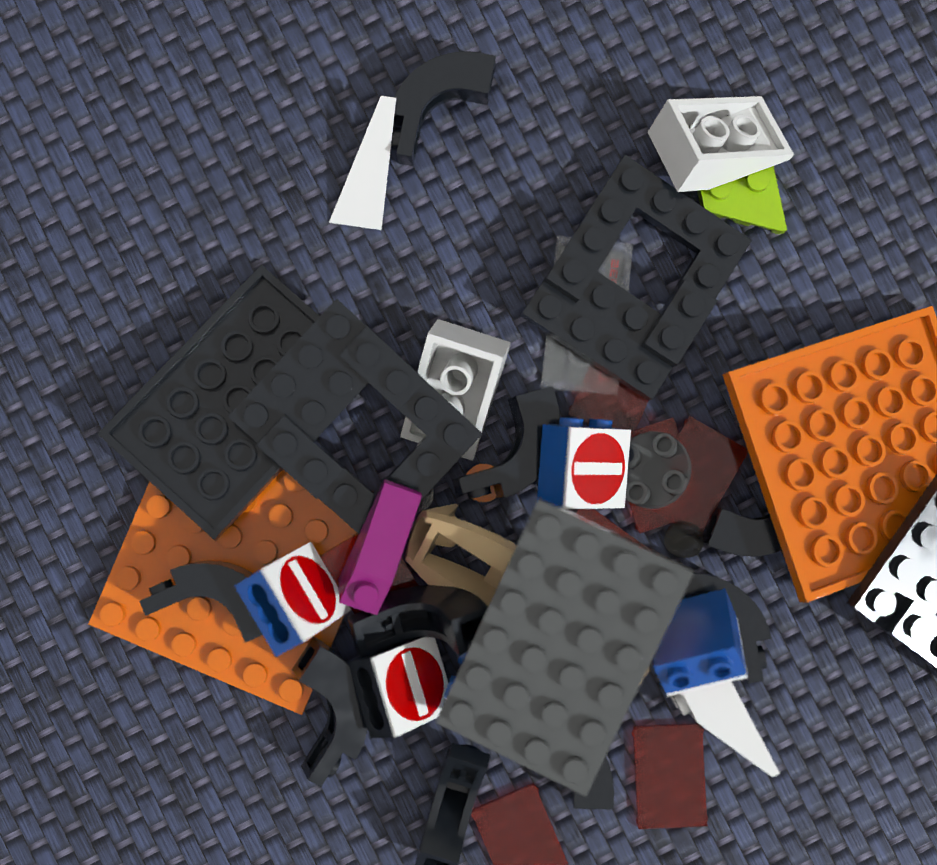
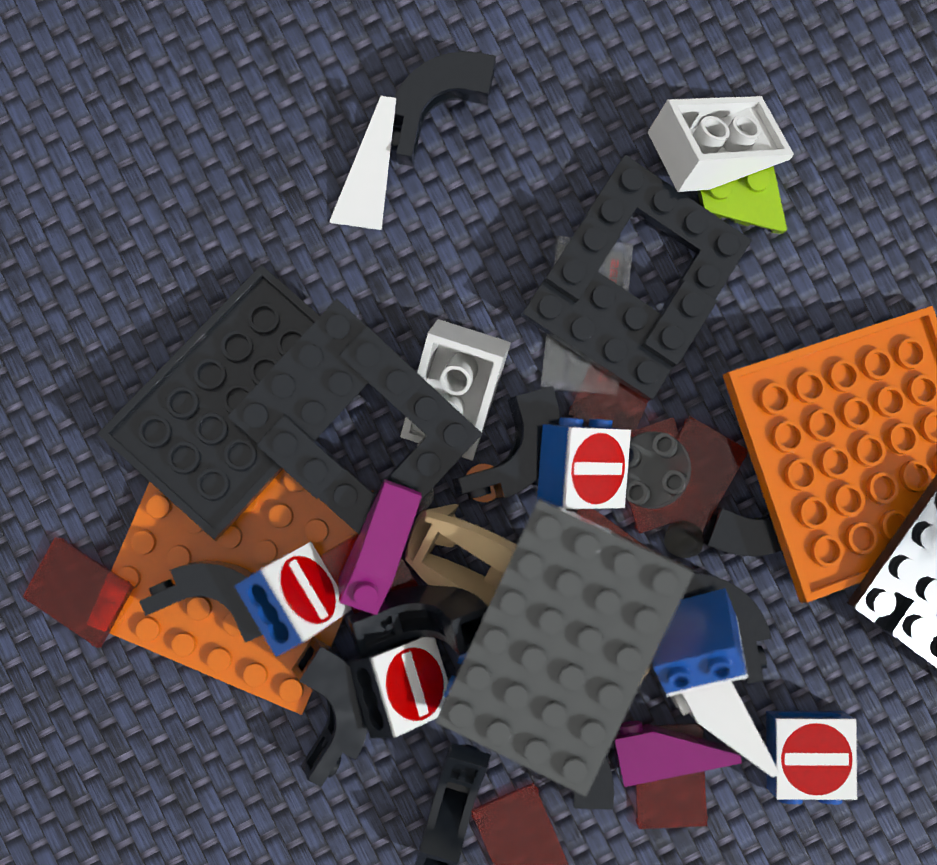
(78, 592): none -> clear red piece
(657, 753): none -> magenta slope
(812, 755): none -> piece

